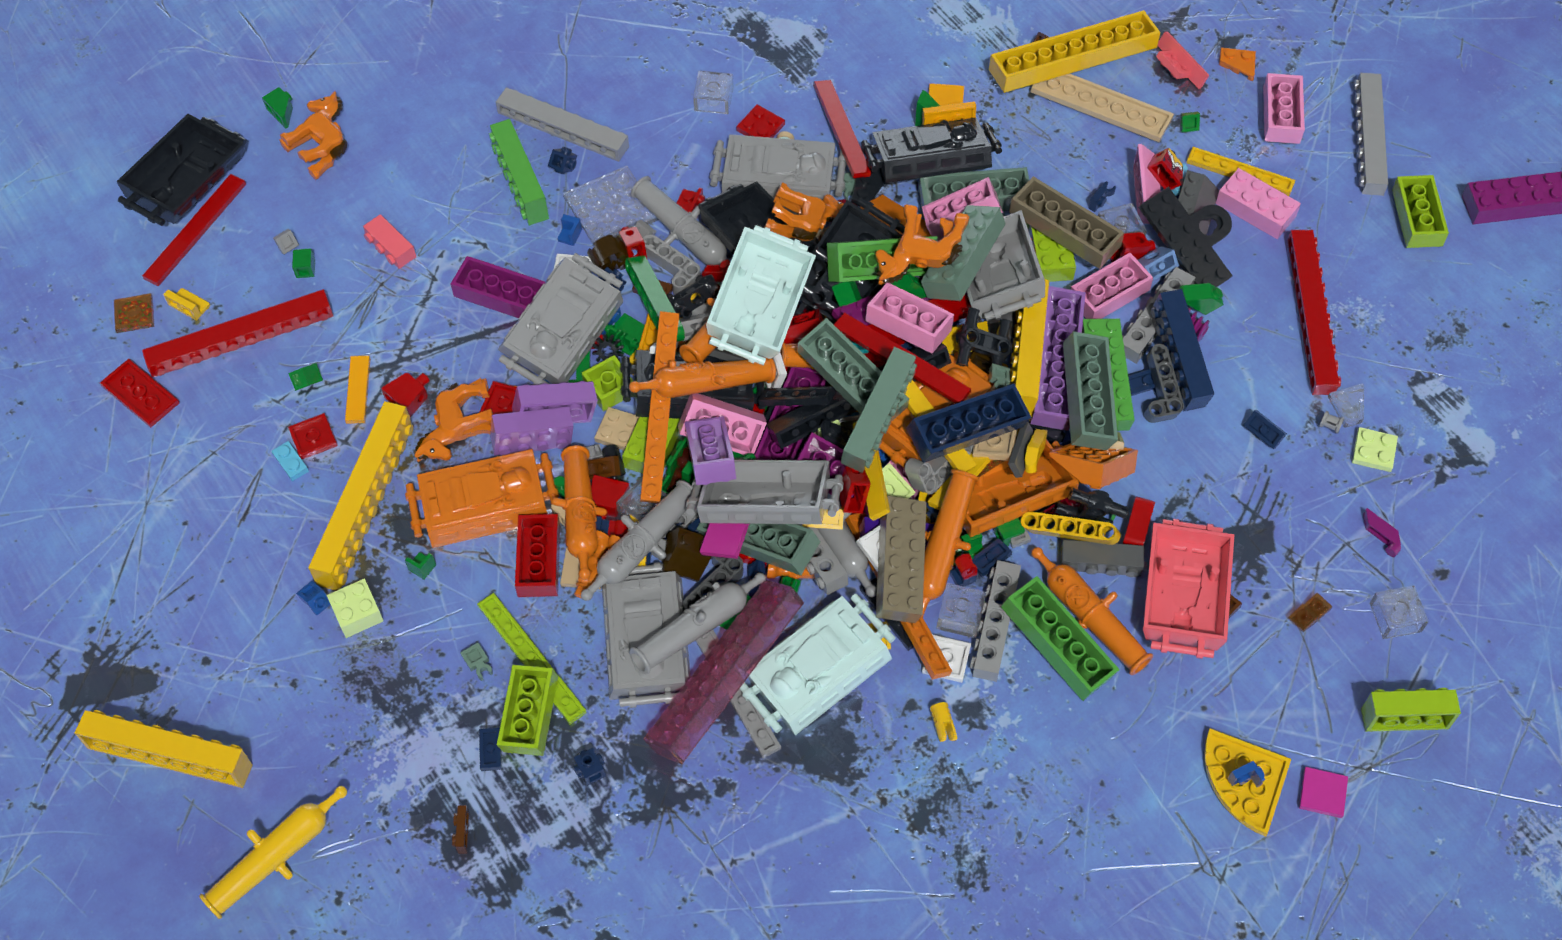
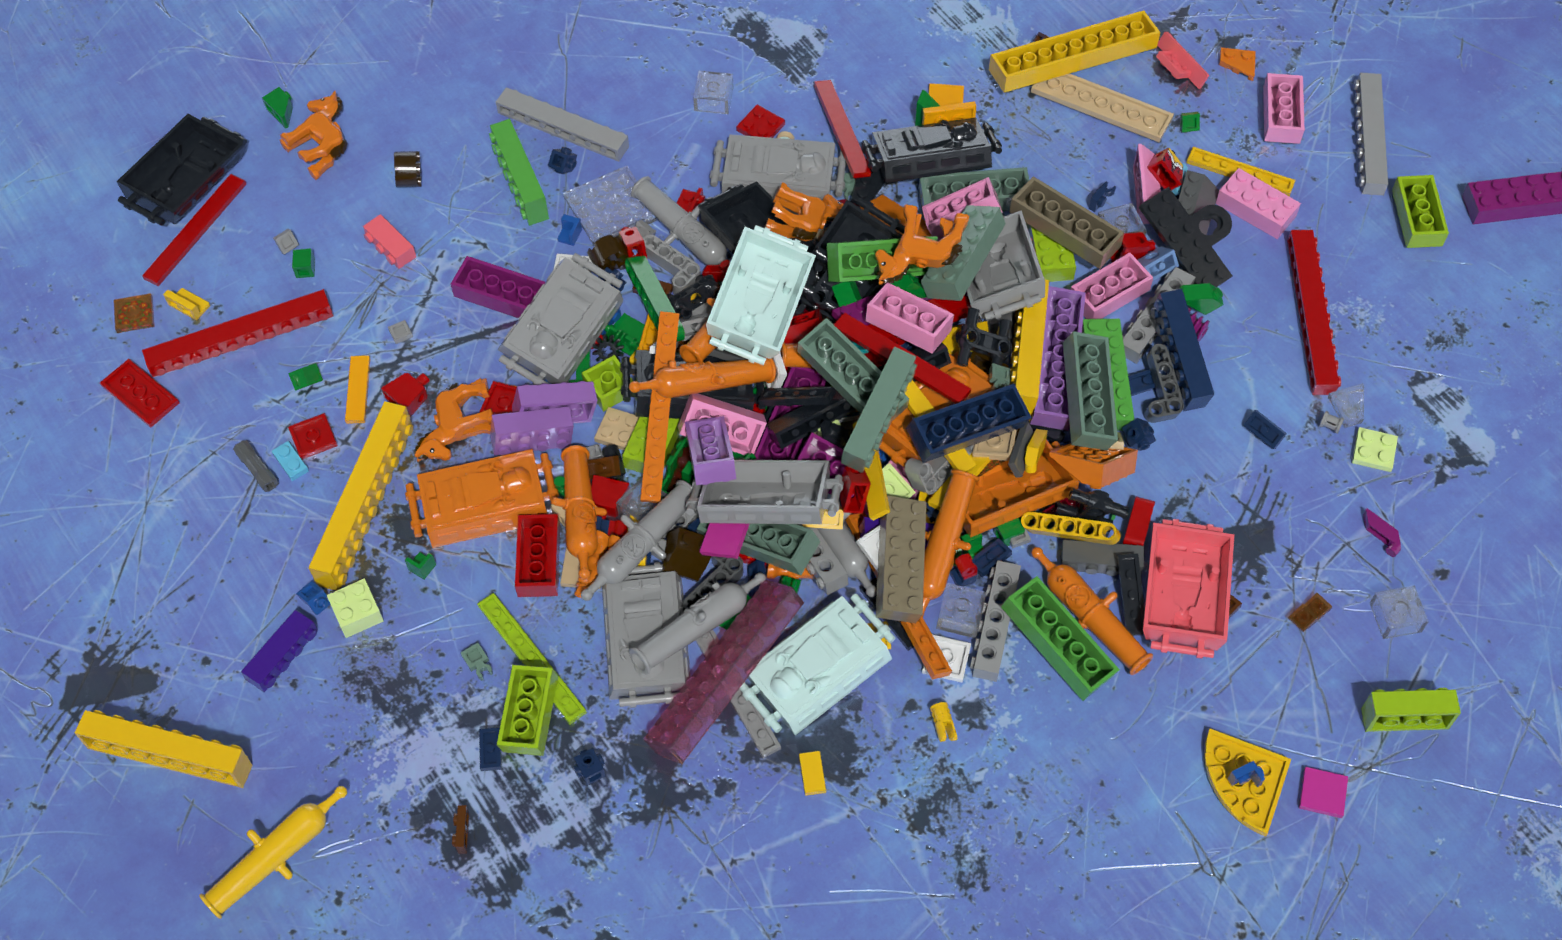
(263, 475): none -> dark grey axle
(279, 651): none -> dark purple brick
(400, 332): none -> light grey tile
(407, 169): none -> dark brown brick
(812, 773): none -> yellow tile
(1131, 593): none -> black plate
(1139, 434): none -> dark blue brick

